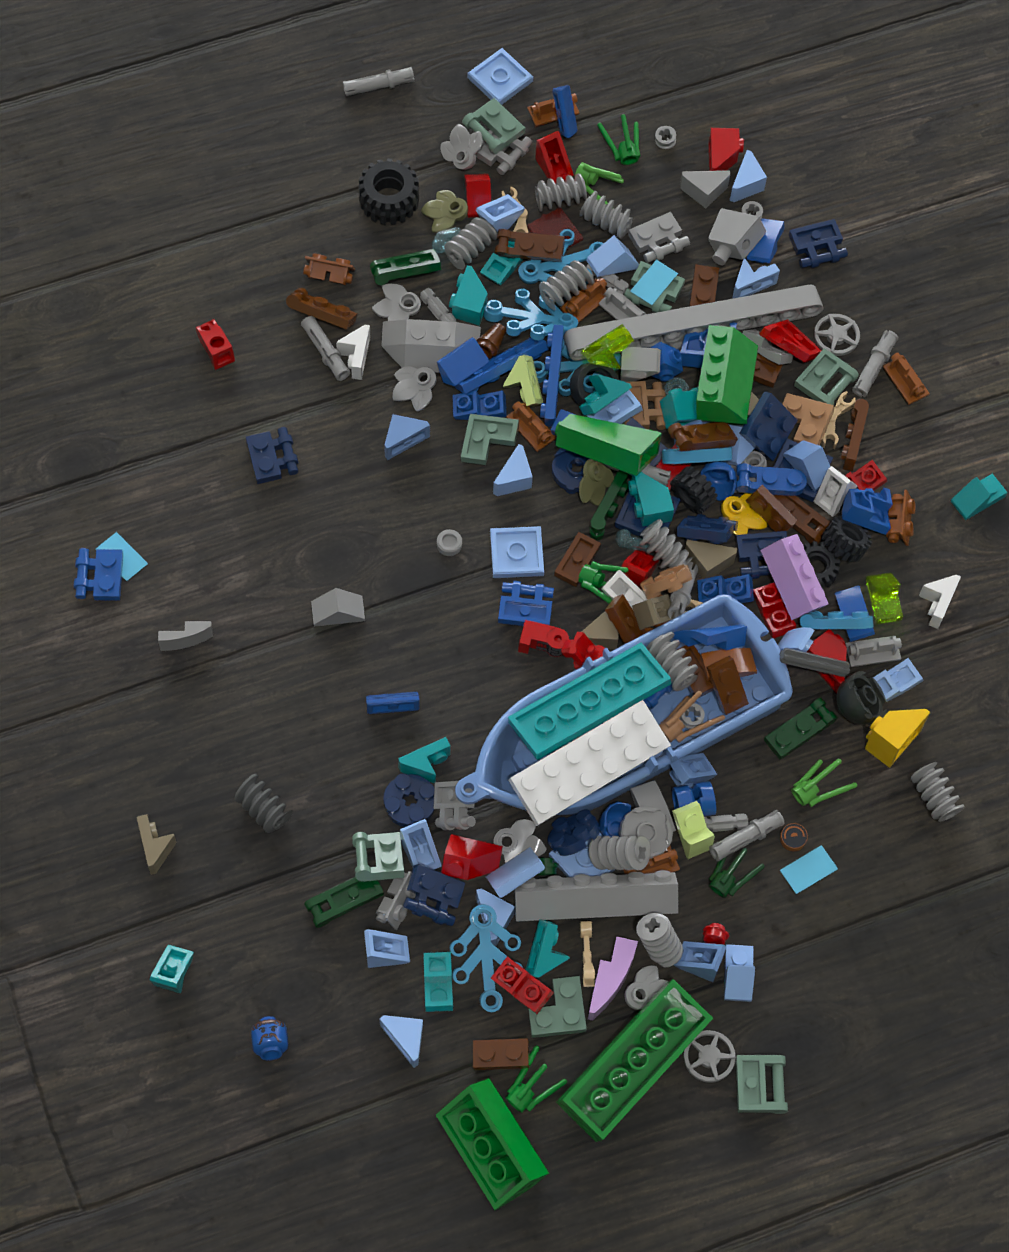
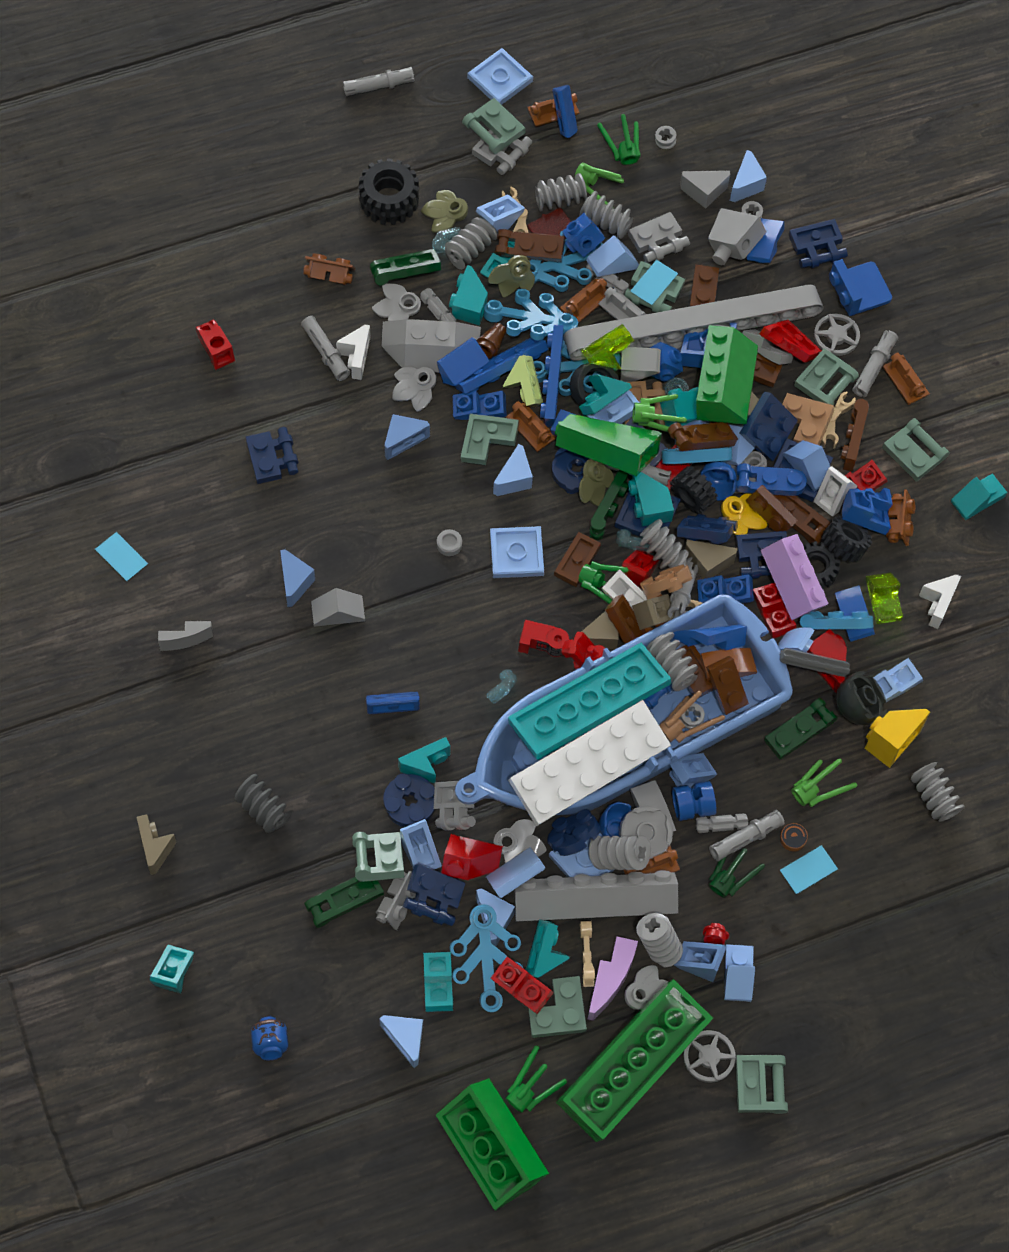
(107, 577): blue plate -> none
(297, 577): none -> medium blue slope
(321, 308): reddish brown plate -> none
(386, 948): light blue slope -> none
(462, 144): light grey plate -> none
(477, 192): red slope -> none
(500, 1054): reddish brown plate -> none
(503, 688): none -> clear light blue arm
(512, 277): none -> olive plate
(517, 610): blue plate -> none
(550, 867): dark green plate -> none
(553, 157): red slope -> none
(564, 283): light grey piece -> none
(582, 235): none -> blue brick
(644, 413): none -> bright green plant
(693, 830): yellowish green slope -> none
(724, 148): red slope -> none
(752, 282): light blue slope -> none
(859, 286): none -> blue bracket
(874, 651): light grey hinge -> none
(910, 455): none -> sand green plate

